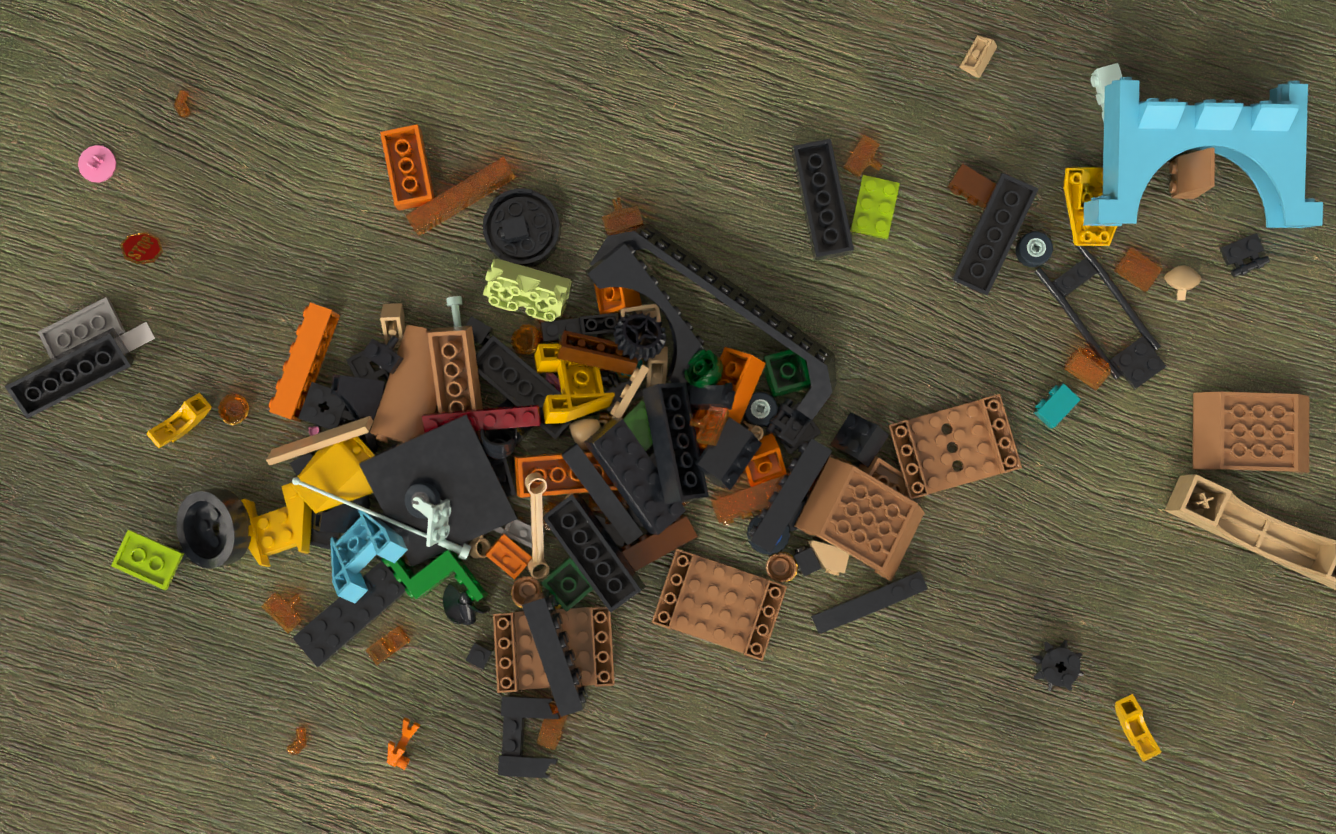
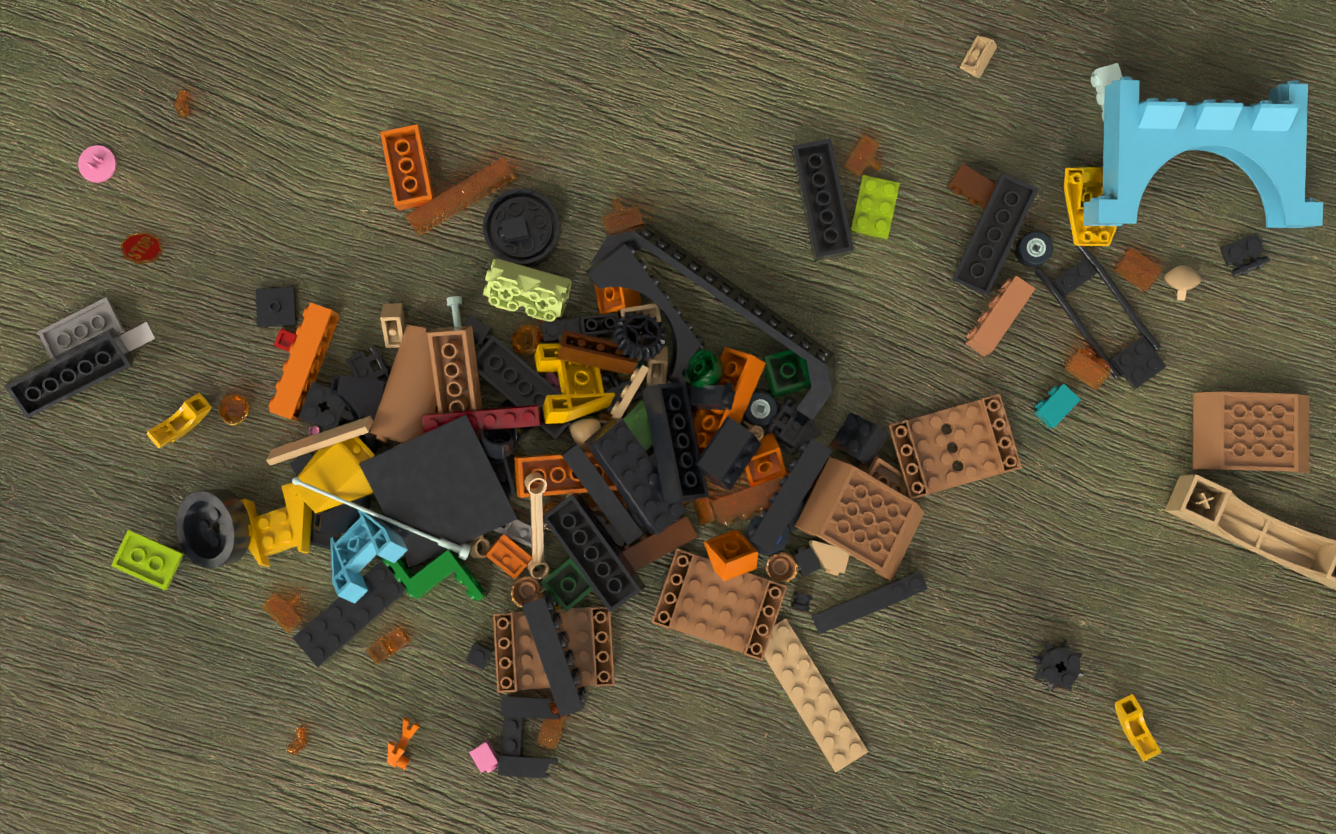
(276, 307): none -> black plate
(285, 339): none -> red tile
(384, 354): black plate -> none
(424, 502): plate -> none
(460, 607): black piece -> none
(485, 757): none -> bright pink brick
(704, 511): none -> clear orange slope
(711, 425): clear orange plate -> none
(731, 554): none -> orange slope
(801, 601): none -> black wheel
(812, 697): none -> tan plate
(999, 317): none -> nougat brick
(1192, 174): medium nougat slope -> none

